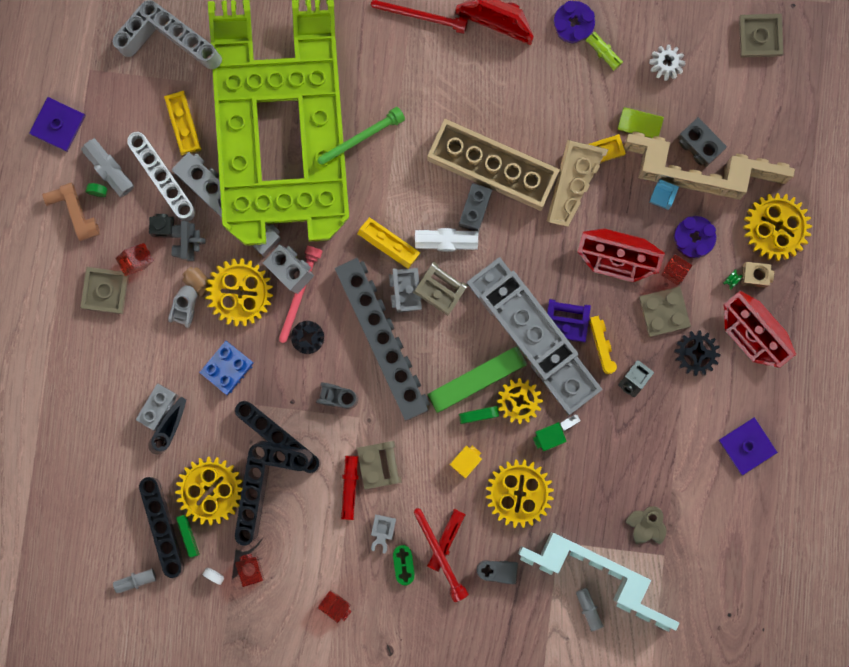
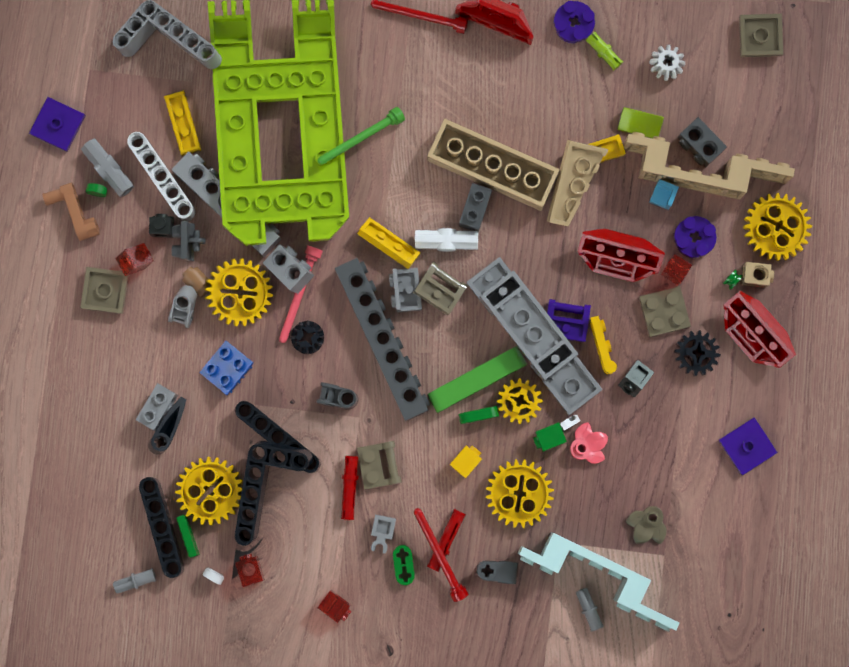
(591, 442): none -> coral plate

